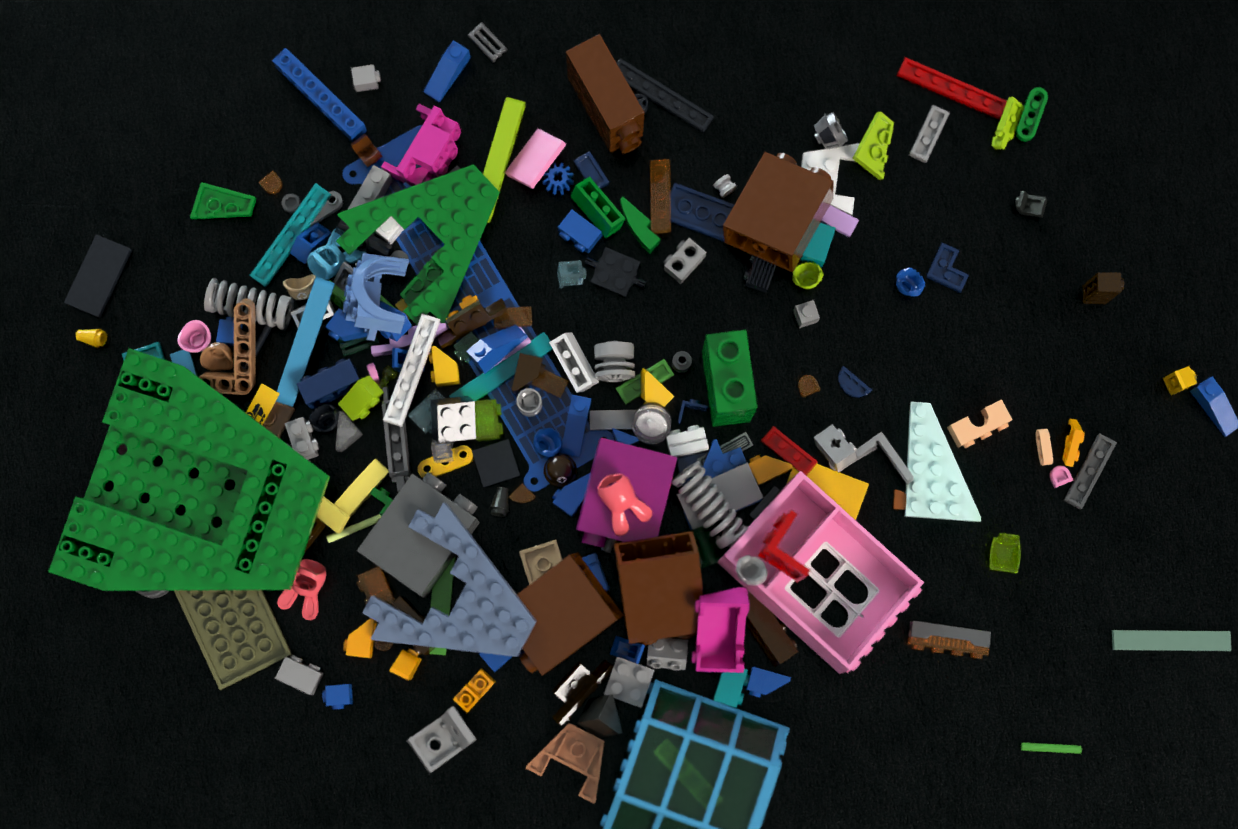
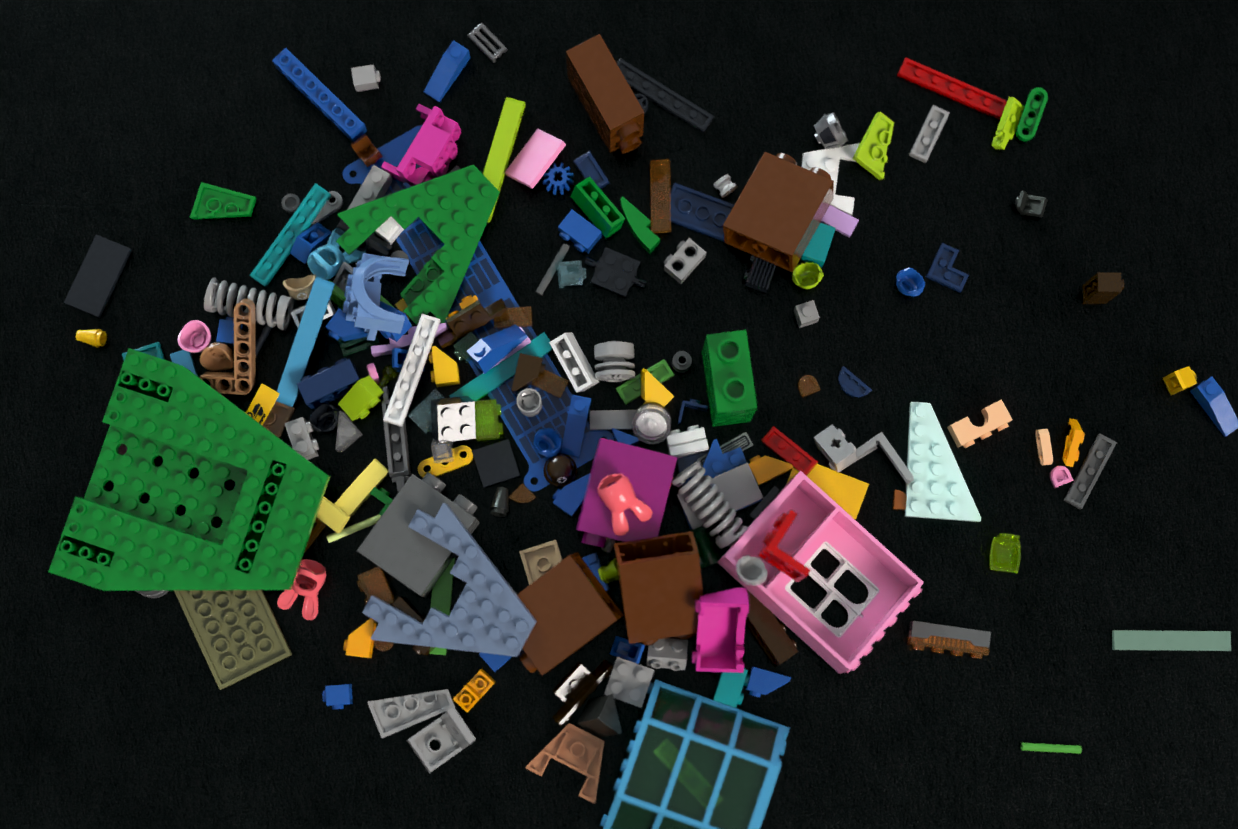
(271, 183): clear orange tile -> none
(299, 675): light grey brick -> none
(405, 711): none -> light grey wing
(406, 664): light orange slope -> none
(552, 269): none -> dark grey bar
(609, 572): none -> lime piece

